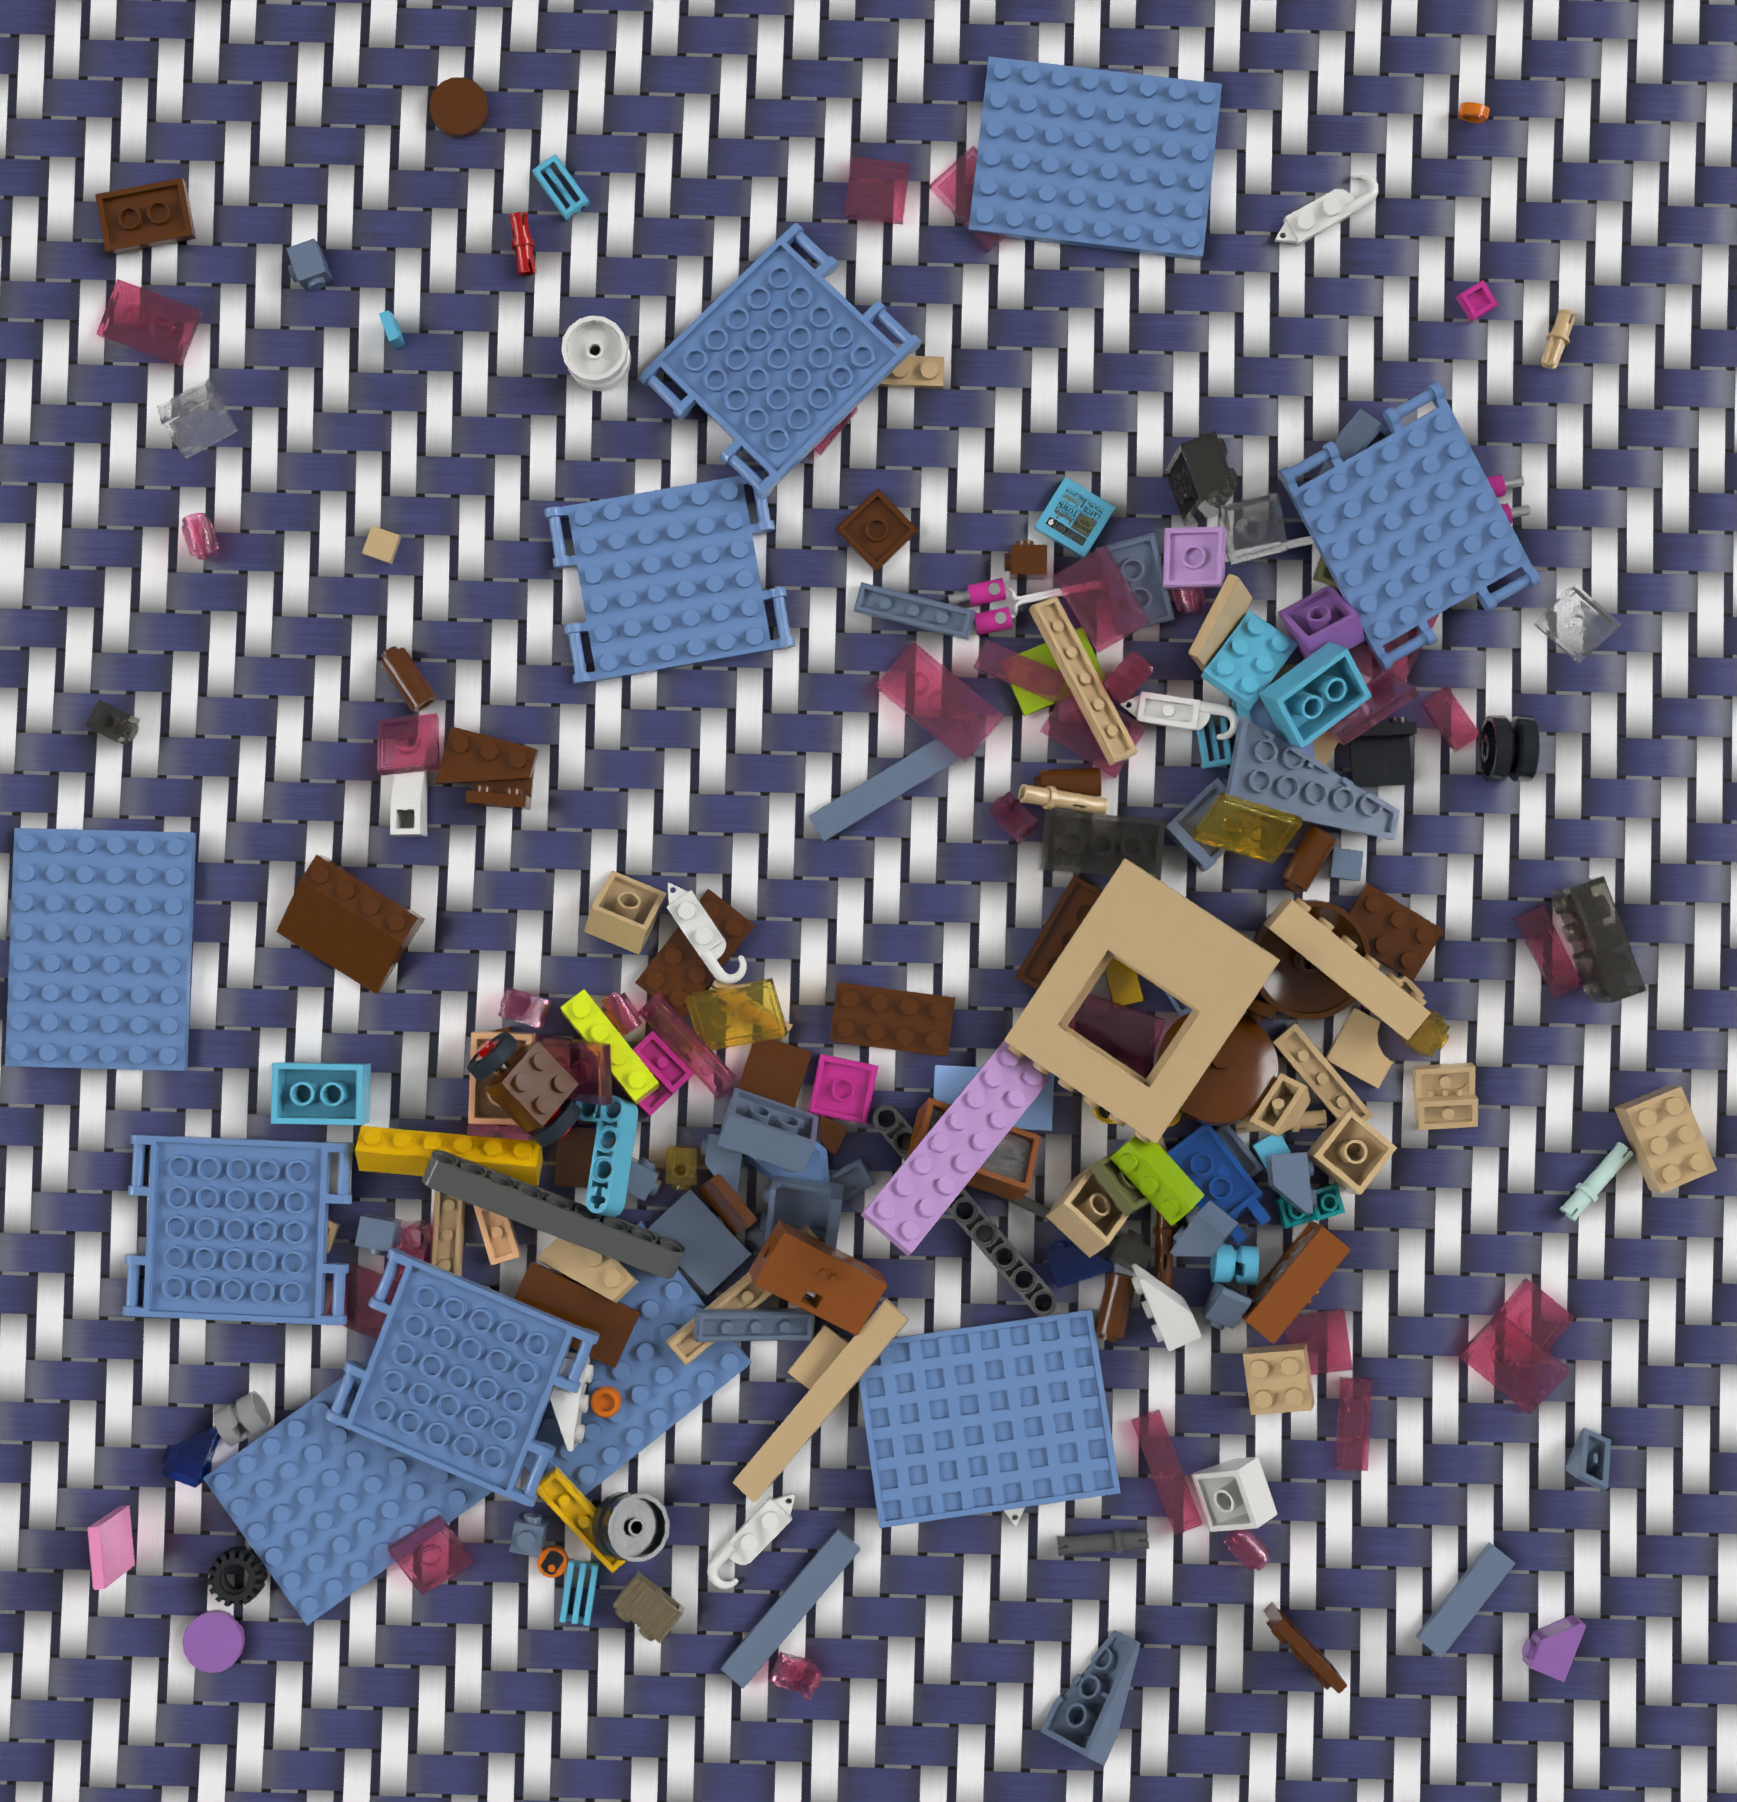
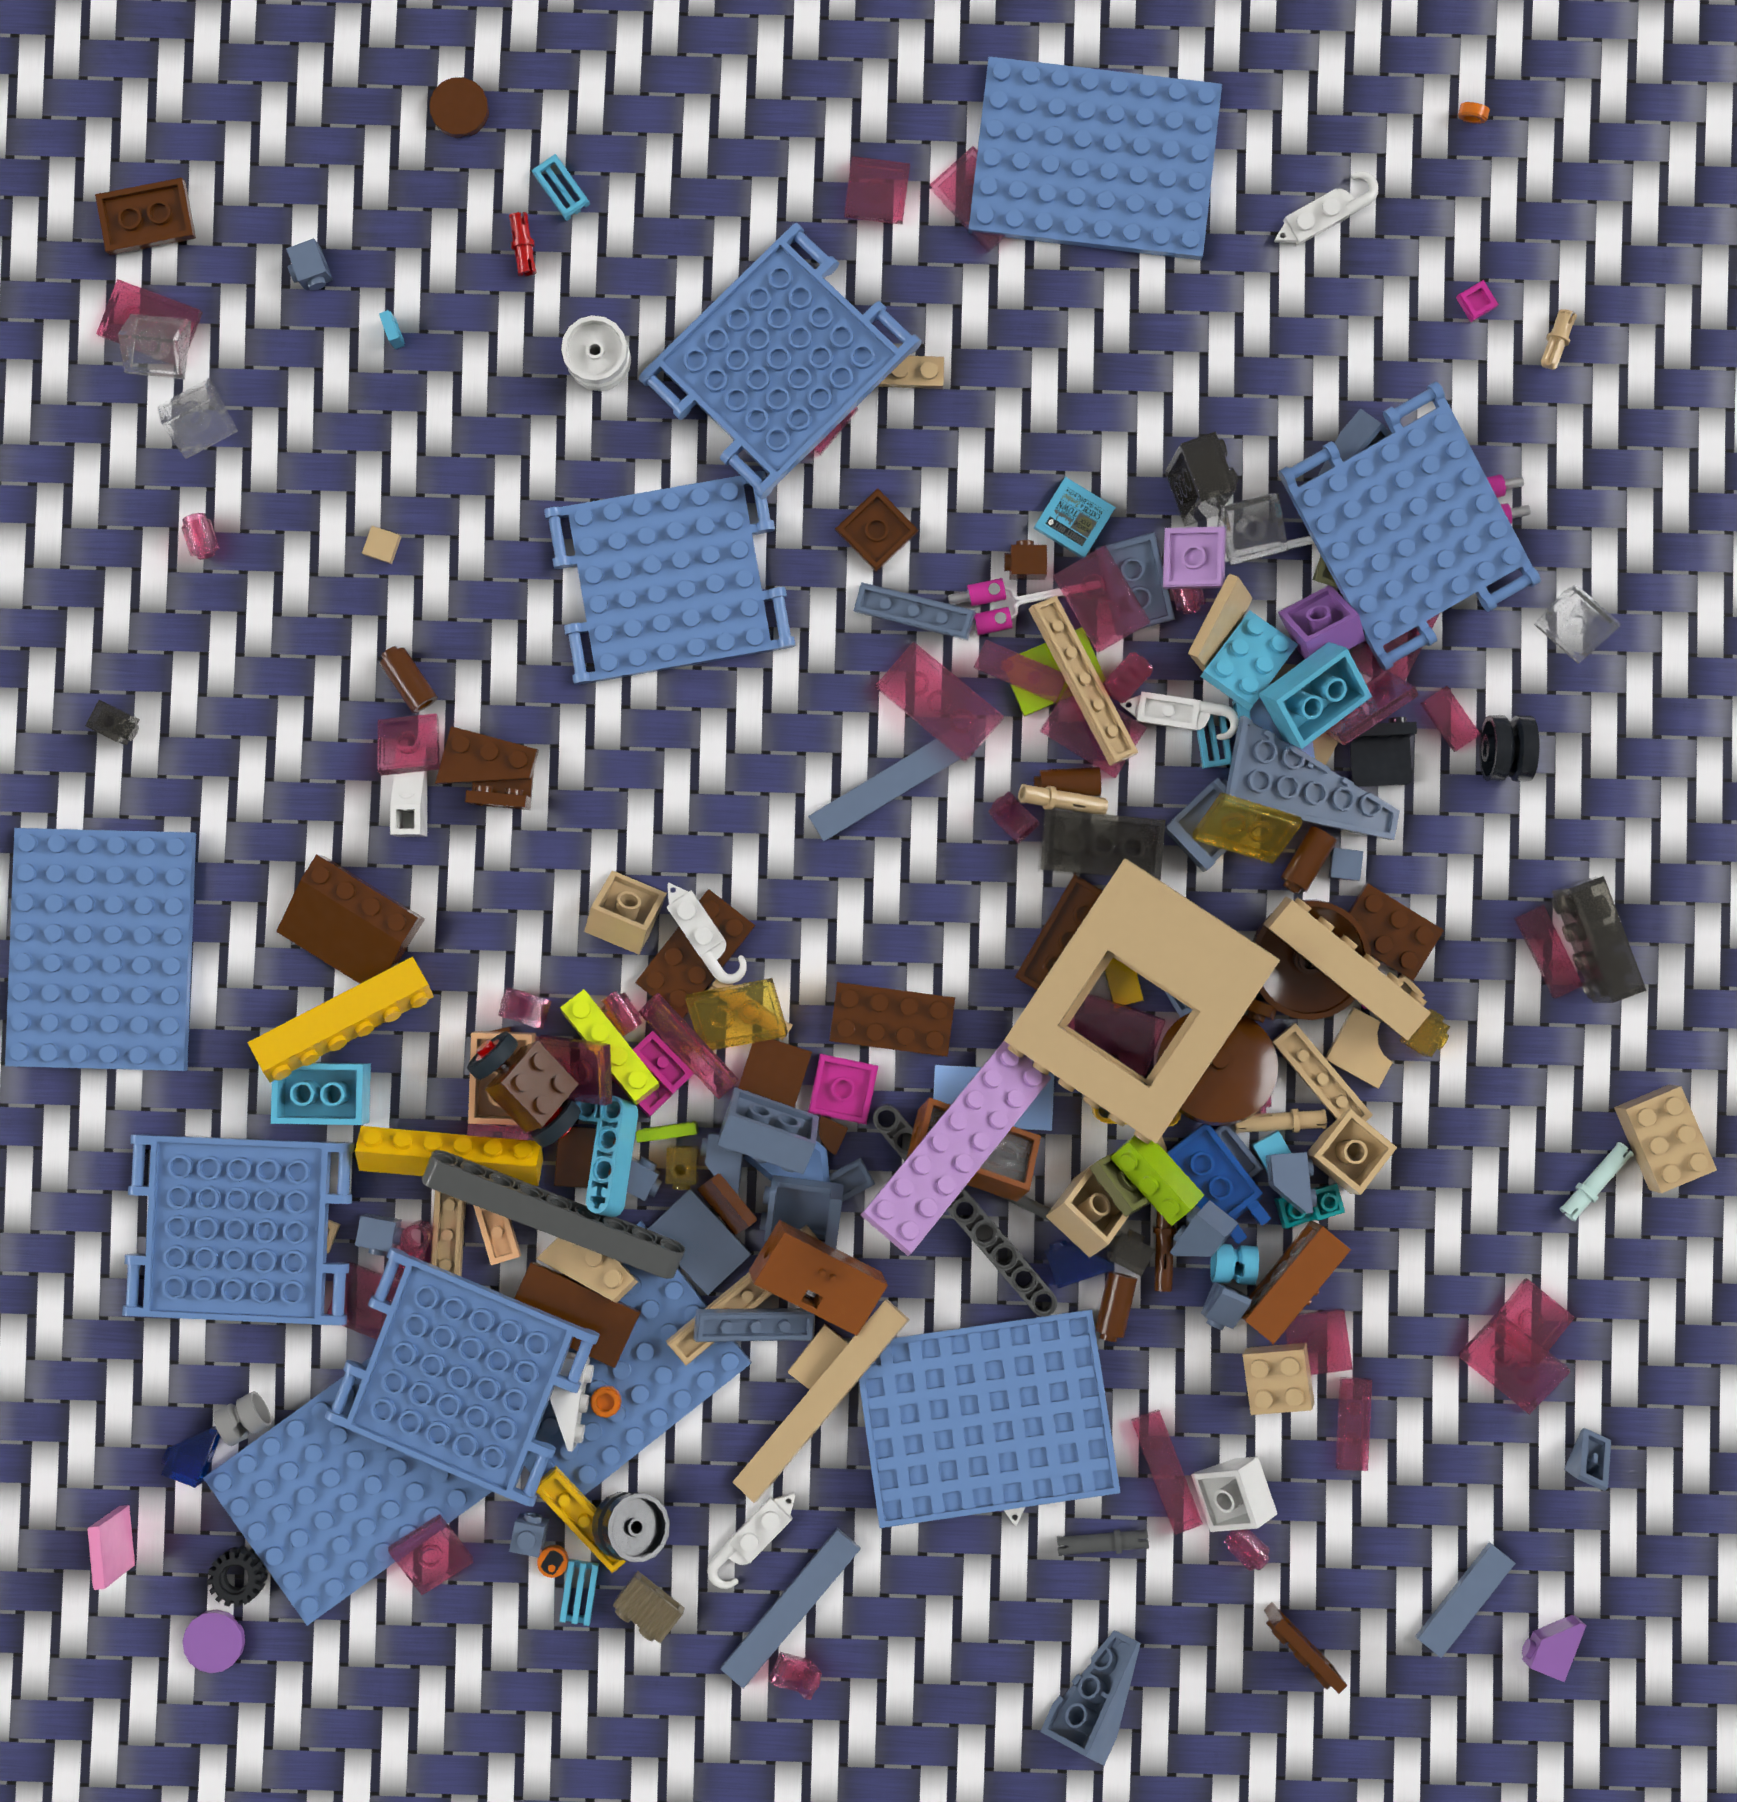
(155, 346): none -> clear slope
(341, 1020): none -> yellow brick
(667, 1131): none -> lime tile
(1169, 1309): white slope -> none
(1282, 1106): tan slope -> none
(1445, 1096): tan slope -> none

